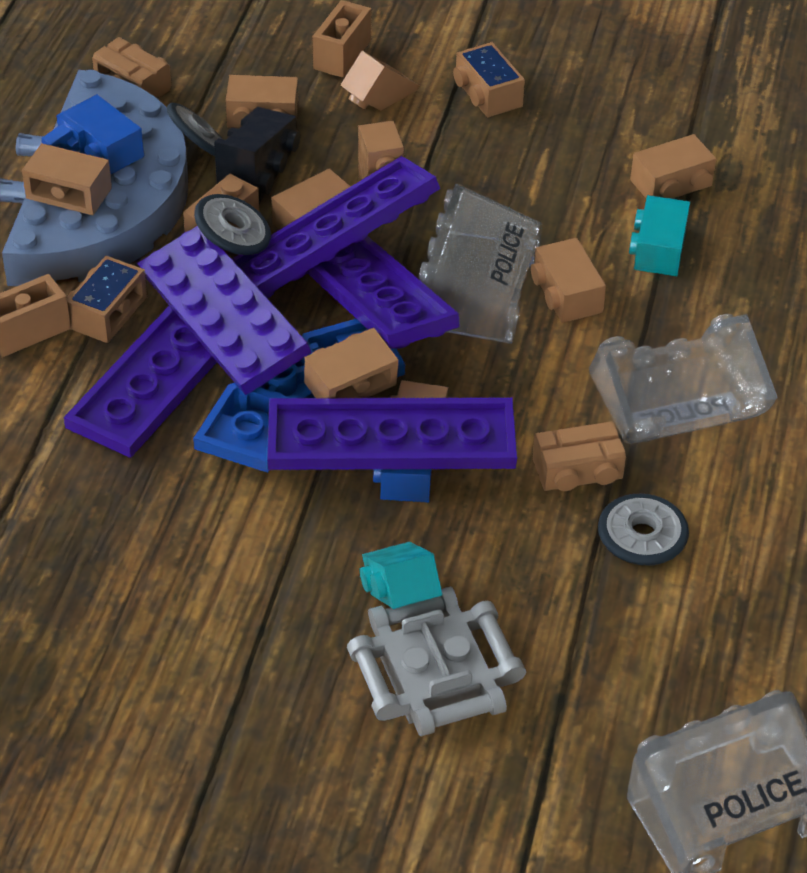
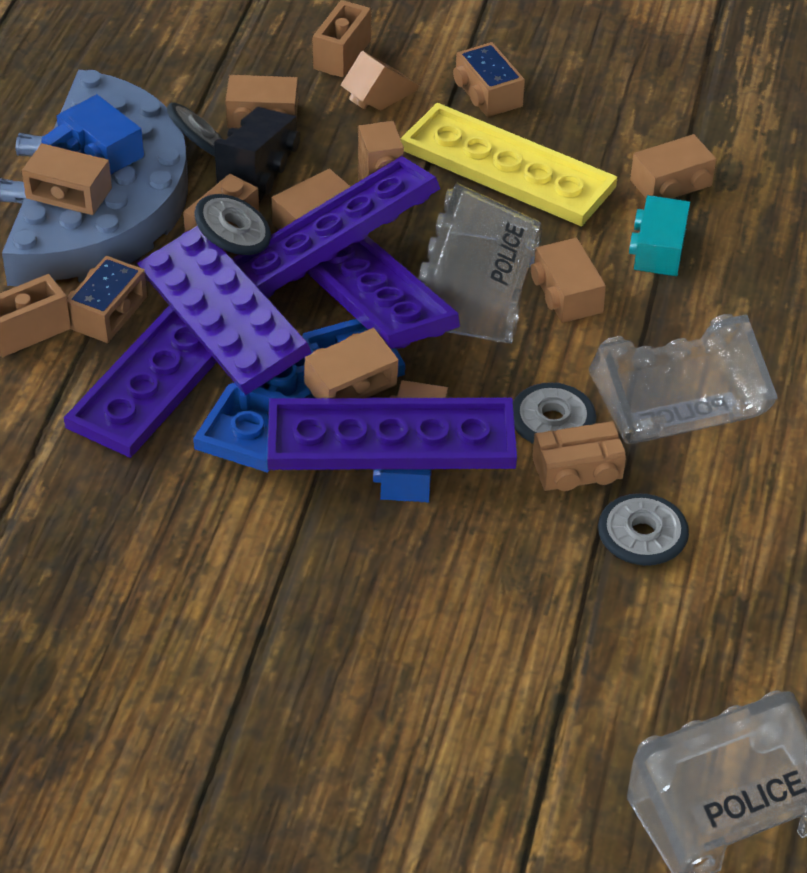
(134, 66): medium nougat brick -> none
(400, 575): teal brick -> none
(435, 662): light grey brick -> none
(509, 164): none -> light yellow plate
(545, 397): none -> light grey wheel

